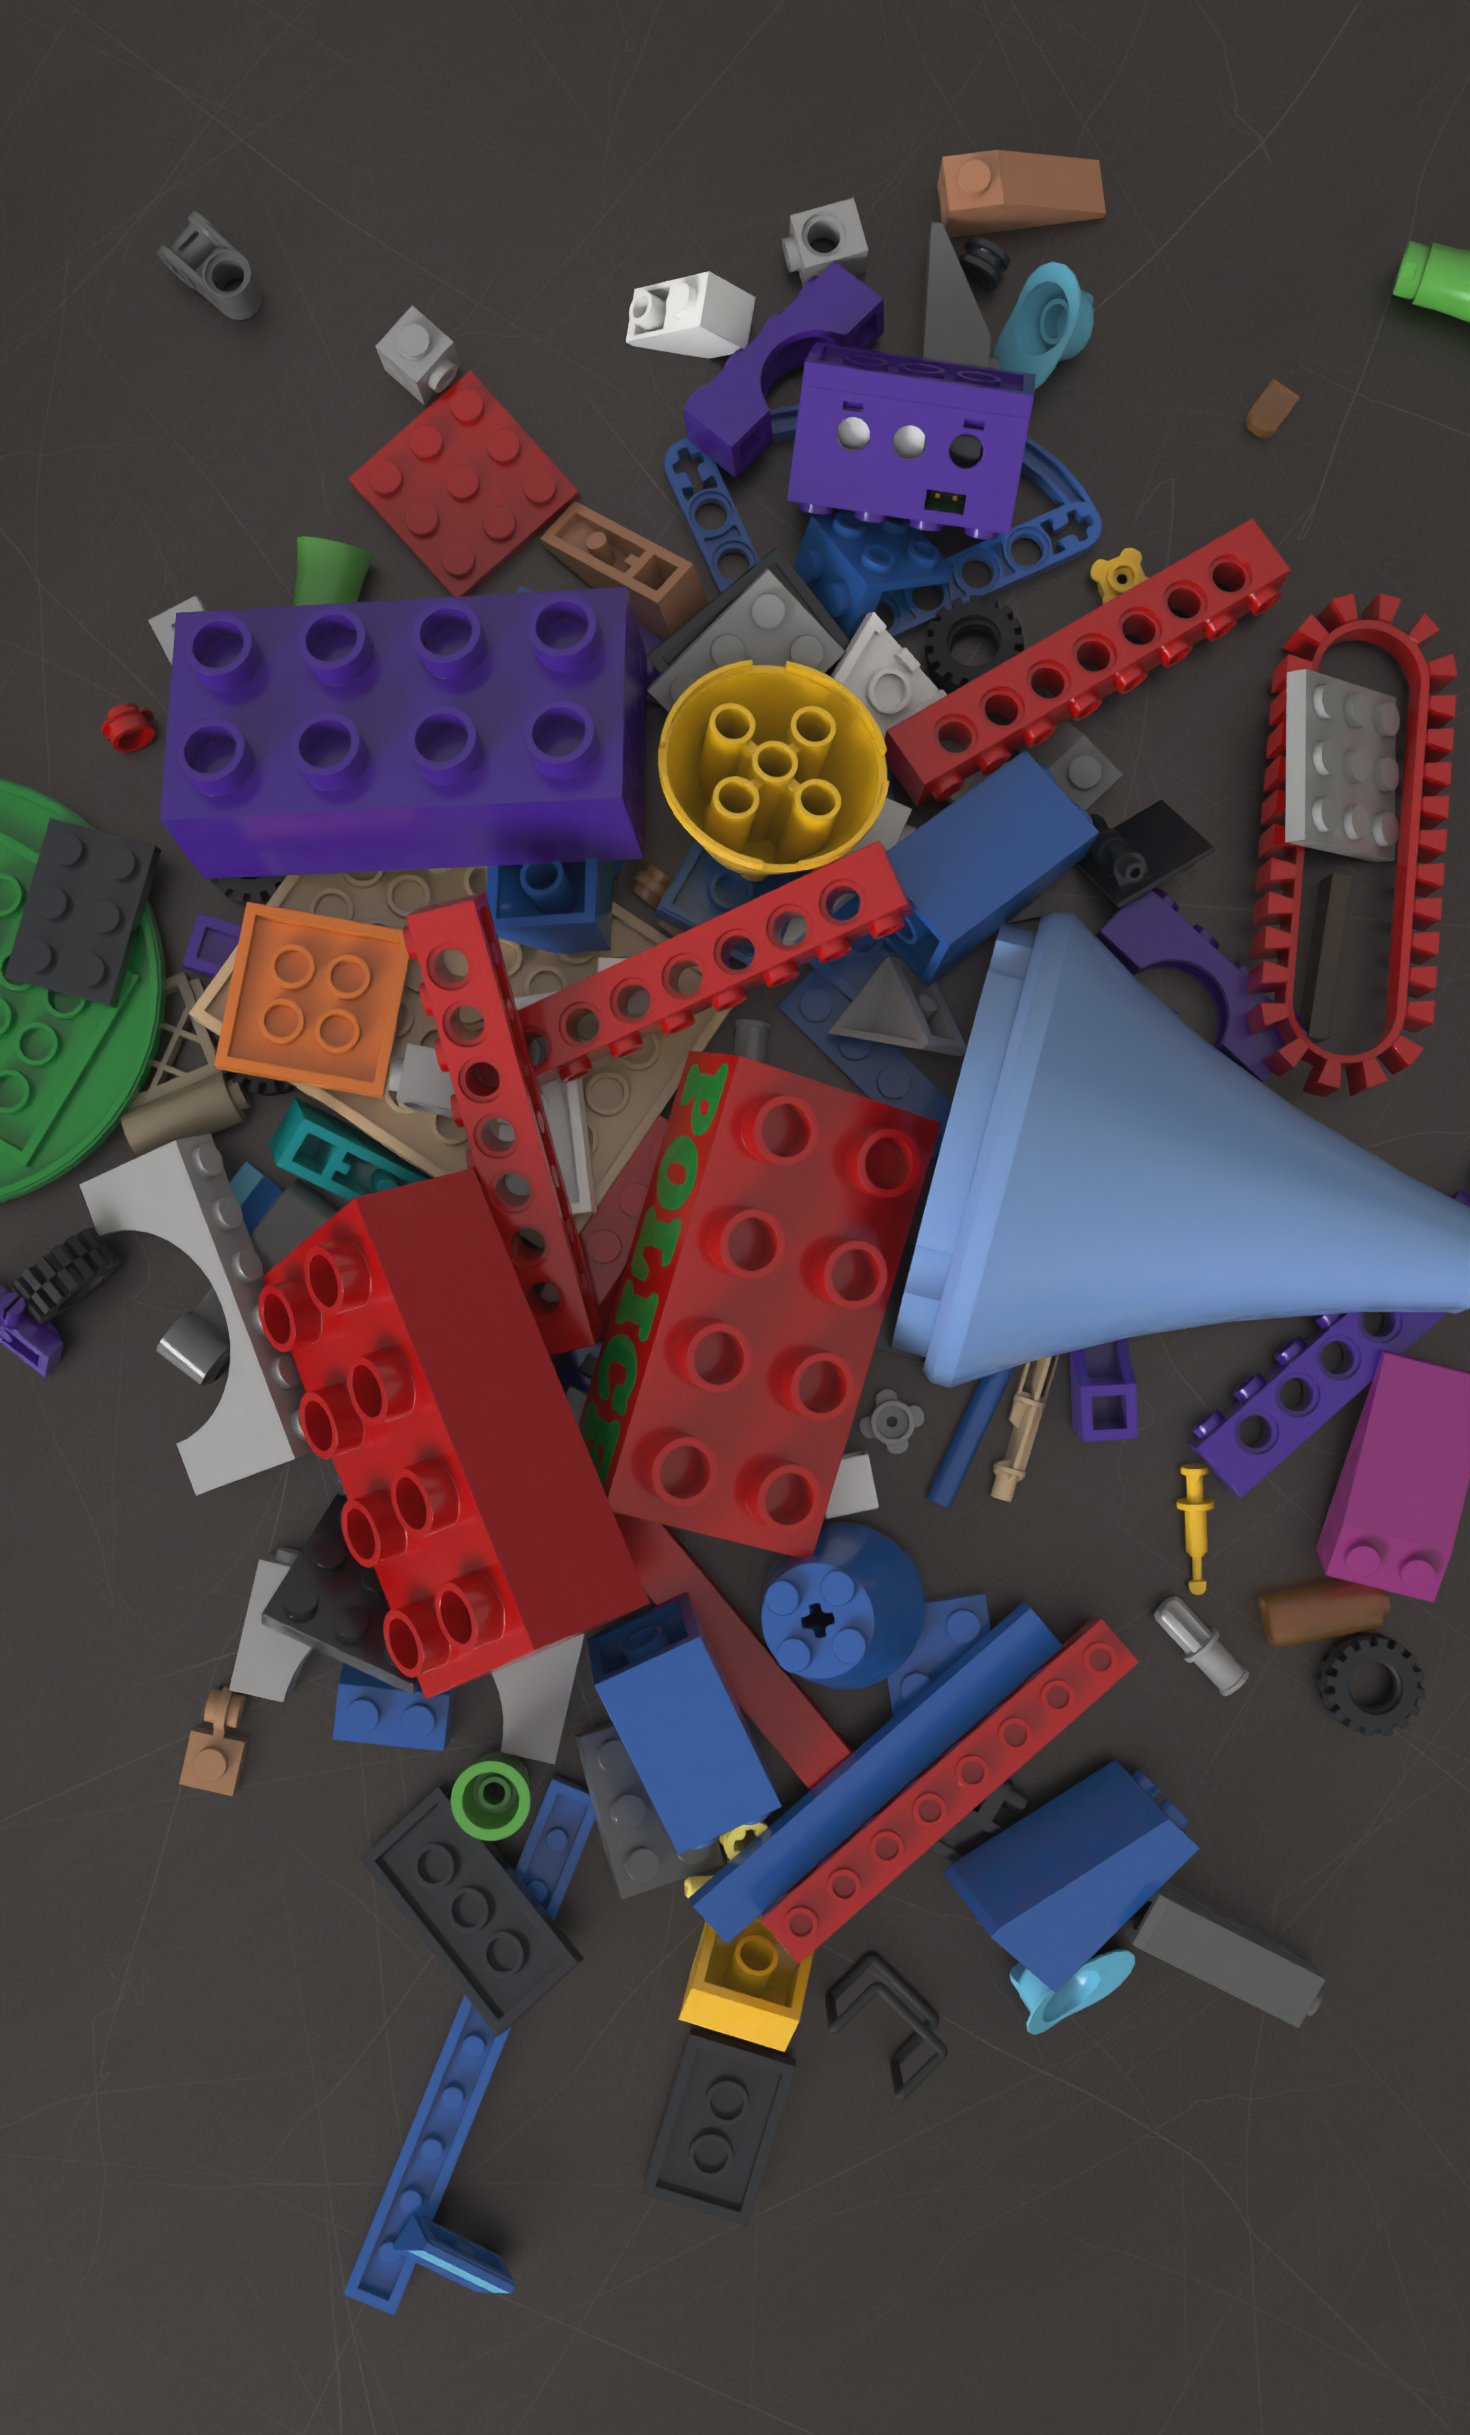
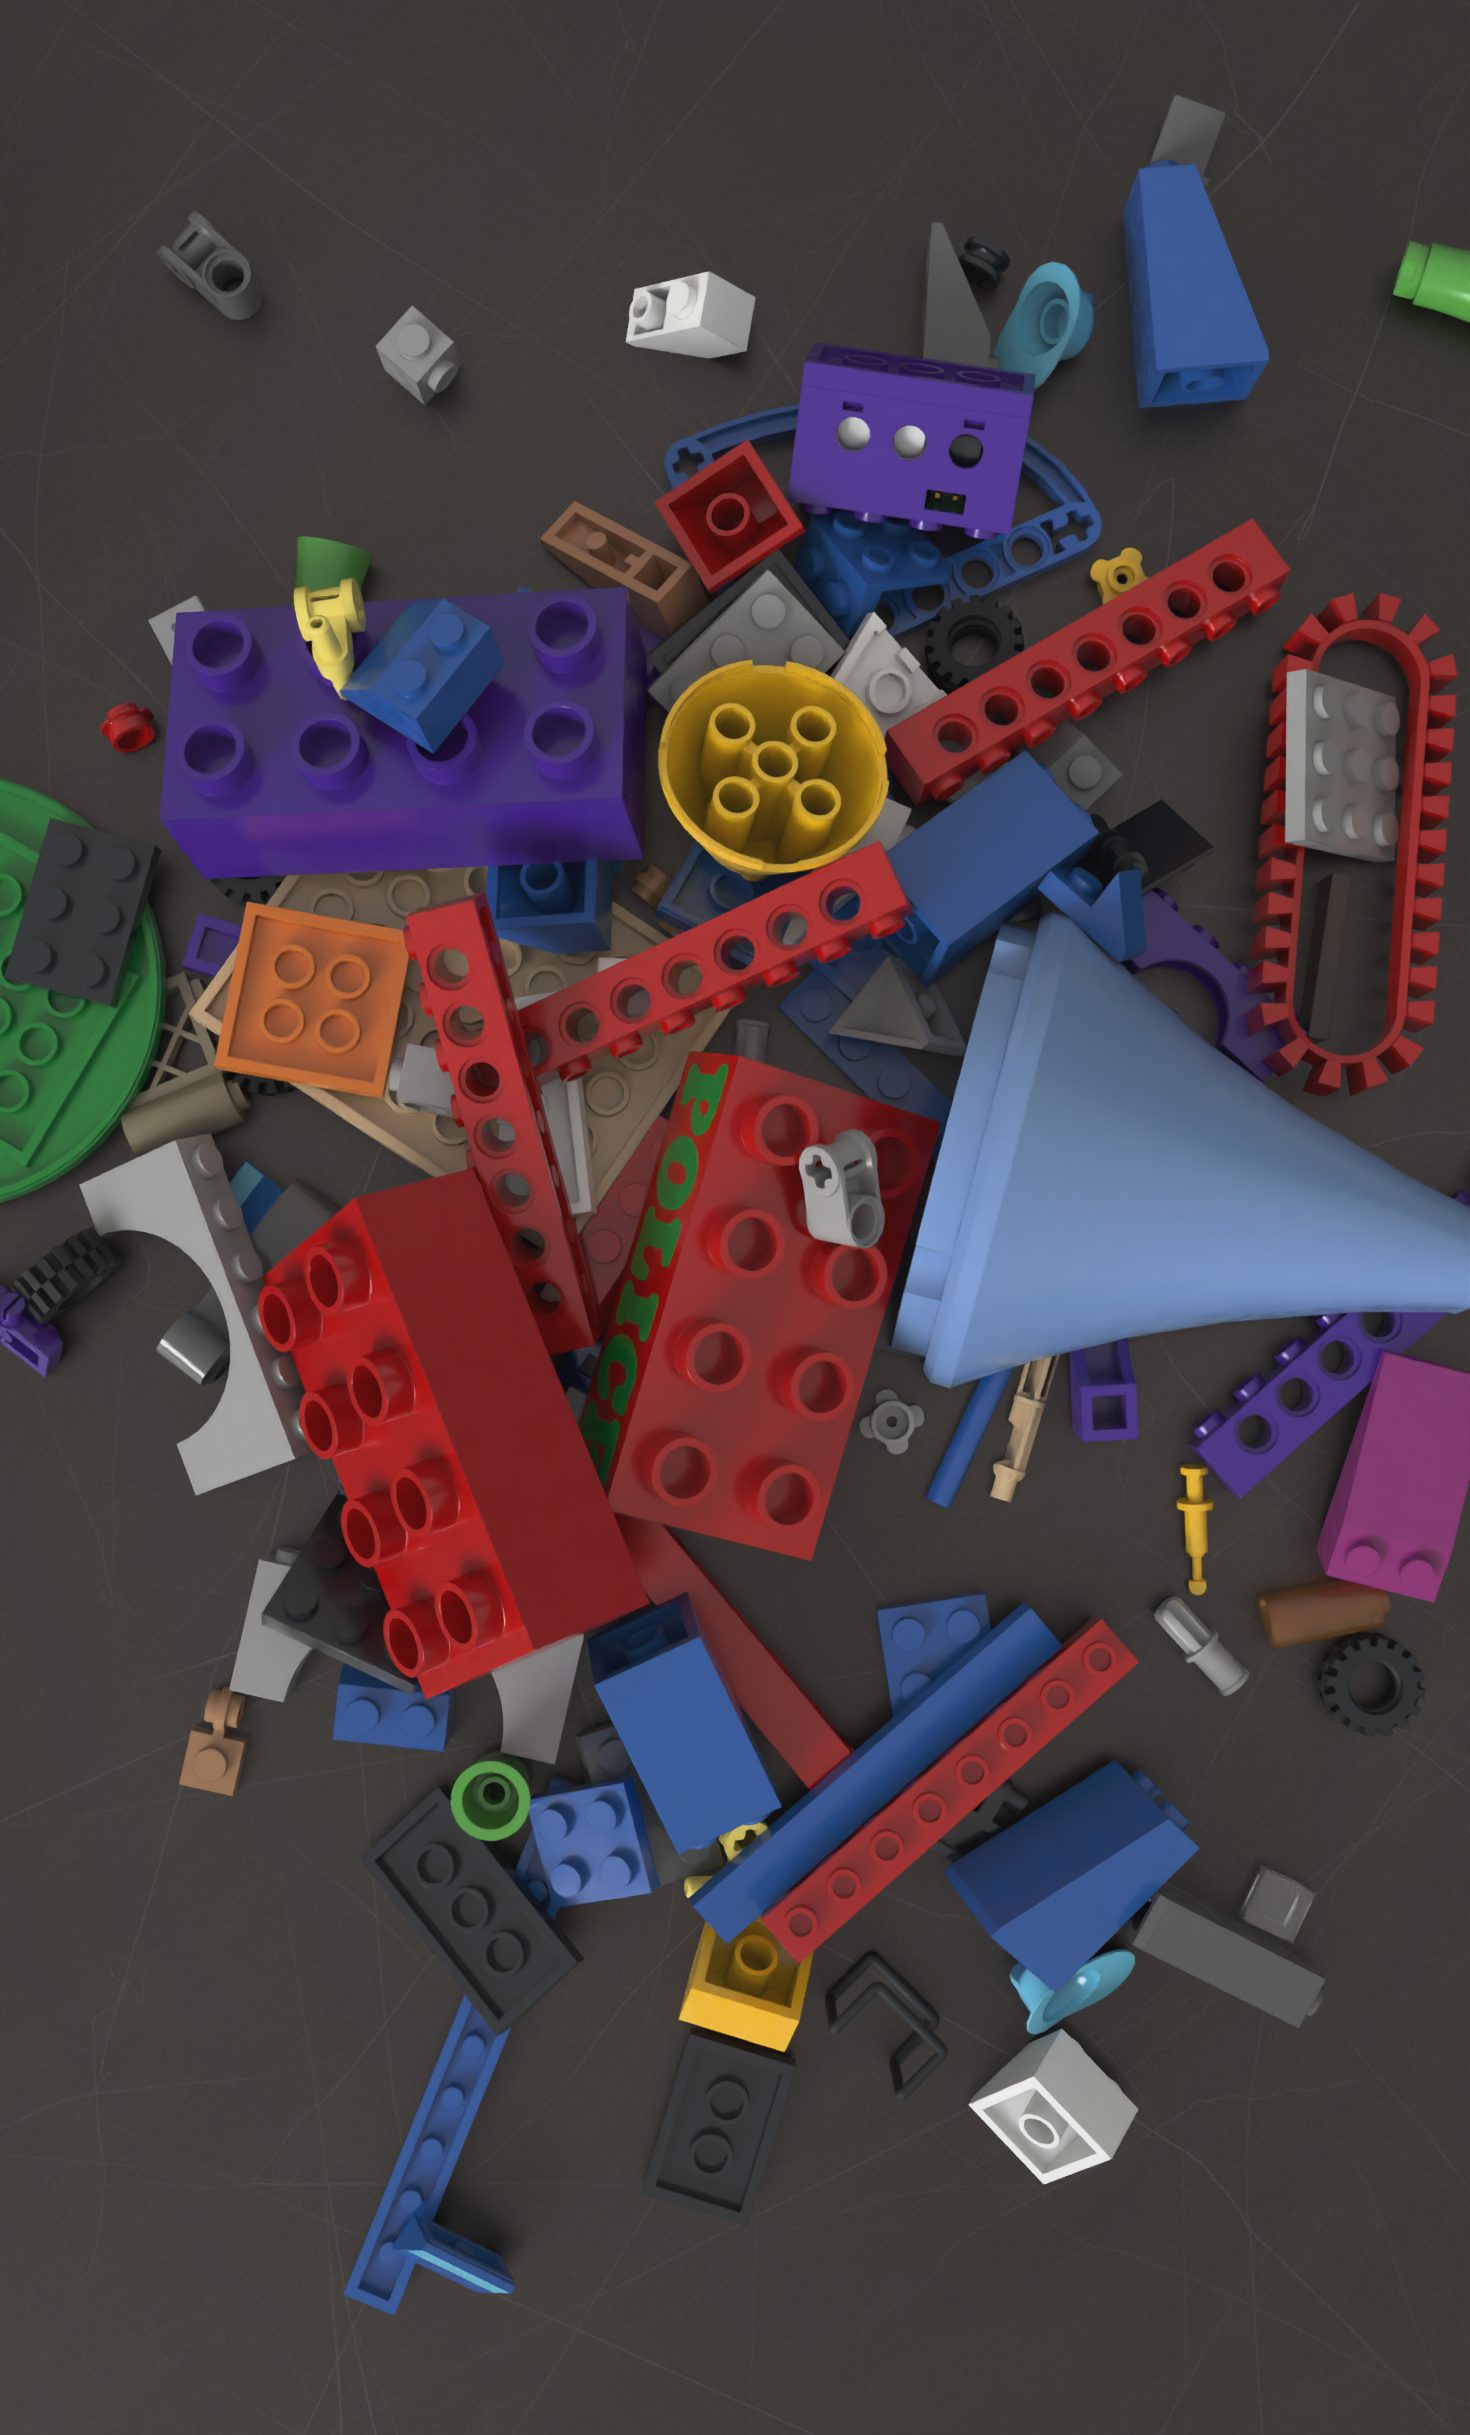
(328, 621): none -> light yellow piece
(336, 1154): teal slope -> none
(426, 671): none -> blue slope
(464, 487): red plate -> none
(593, 1842): none -> blue plate
(729, 516): none -> red slope
(731, 412): dark purple arch -> none
(833, 222): light grey brick -> none
(843, 1197): none -> light grey piece
(853, 1487): white piece -> none
(873, 1600): blue cone -> none
(1016, 191): nougat slope -> none
(1055, 2108): none -> white slope
(1108, 917): none -> blue slope
(1186, 298): none -> blue slope
(1188, 134): none -> dark grey bracket
(1271, 409): clear orange piece -> none
(1277, 1904): none -> clear tile

